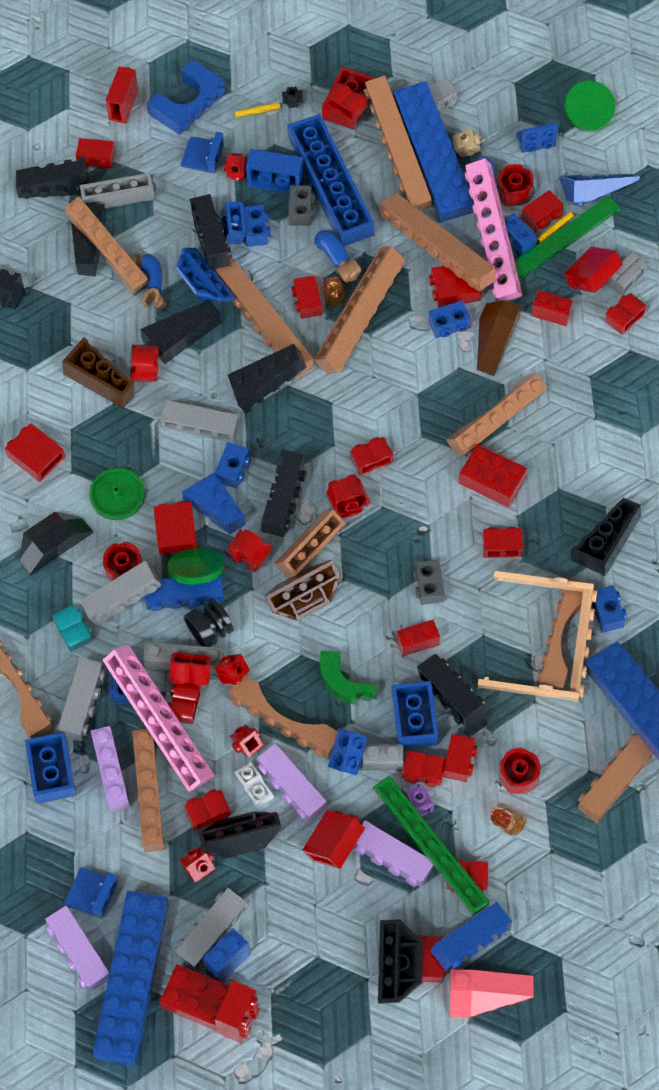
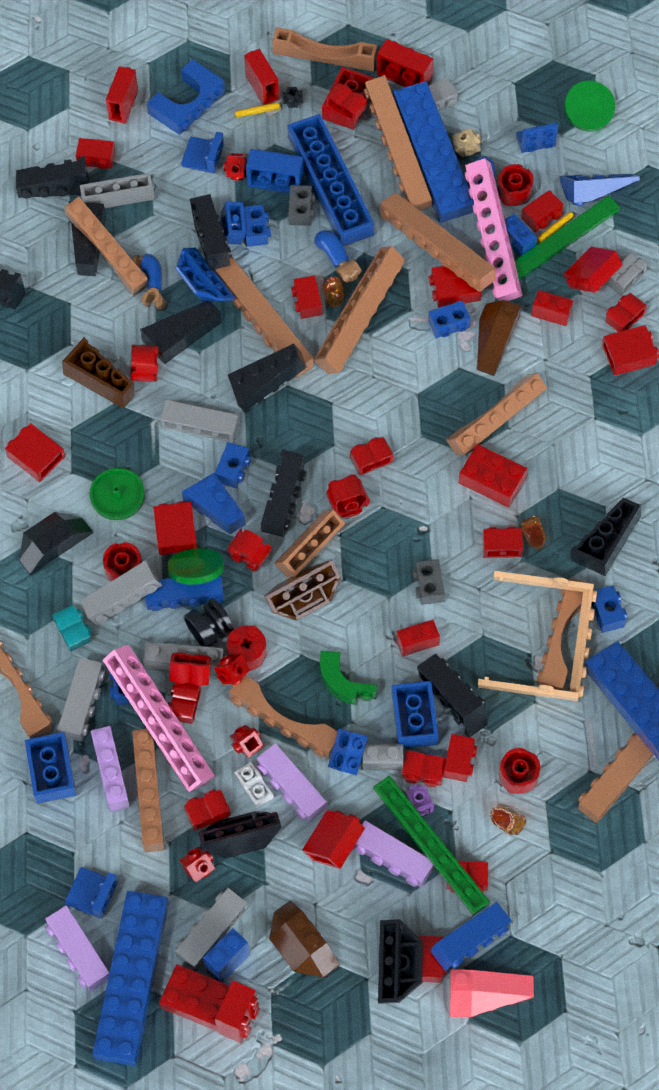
(253, 639): none -> red brick
(261, 77): none -> red brick
(301, 942): none -> reddish brown wedge
(357, 55): none -> nougat arch
(403, 64): none -> red brick
(534, 532): none -> rock
(630, 350): none -> red brick

